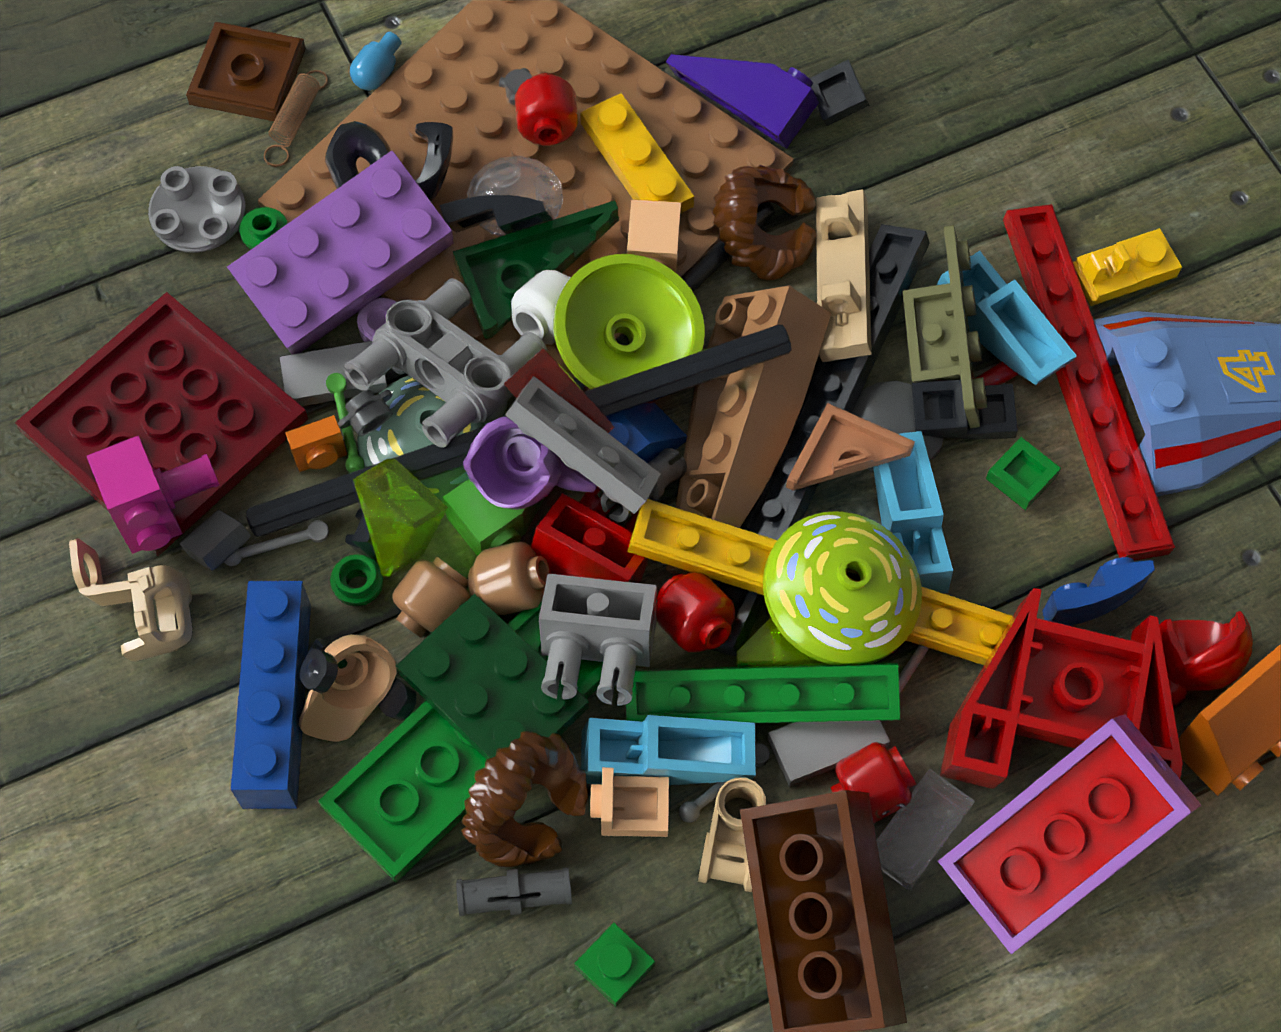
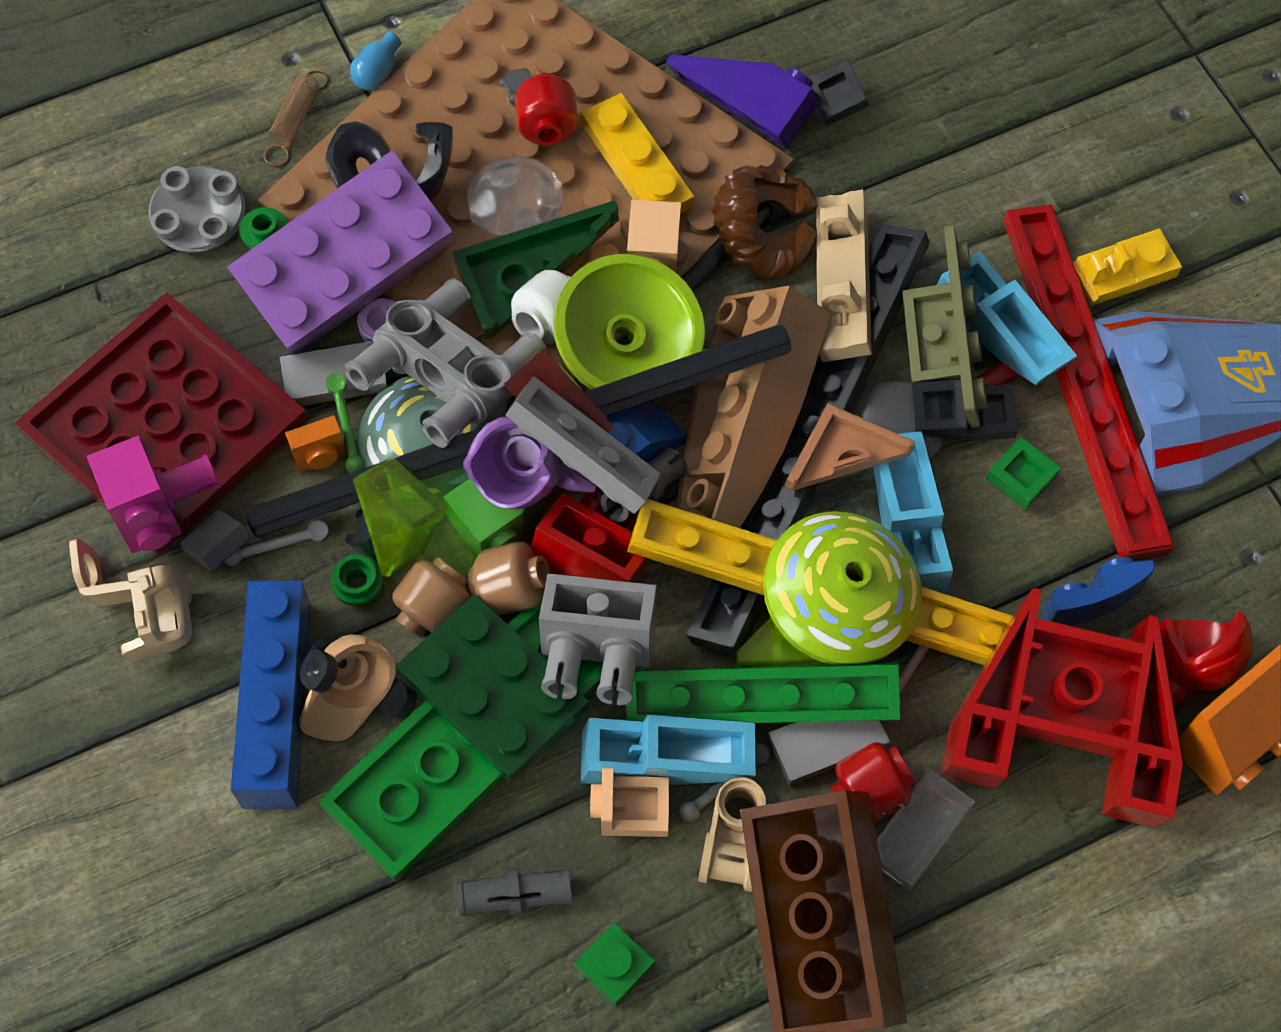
(246, 71): reddish brown tile -> none
(367, 412): dark grey plate -> none
(503, 789): reddish brown piece -> none
(510, 212): black slope -> none
(694, 612): red head -> none
(1068, 832): red brick -> none

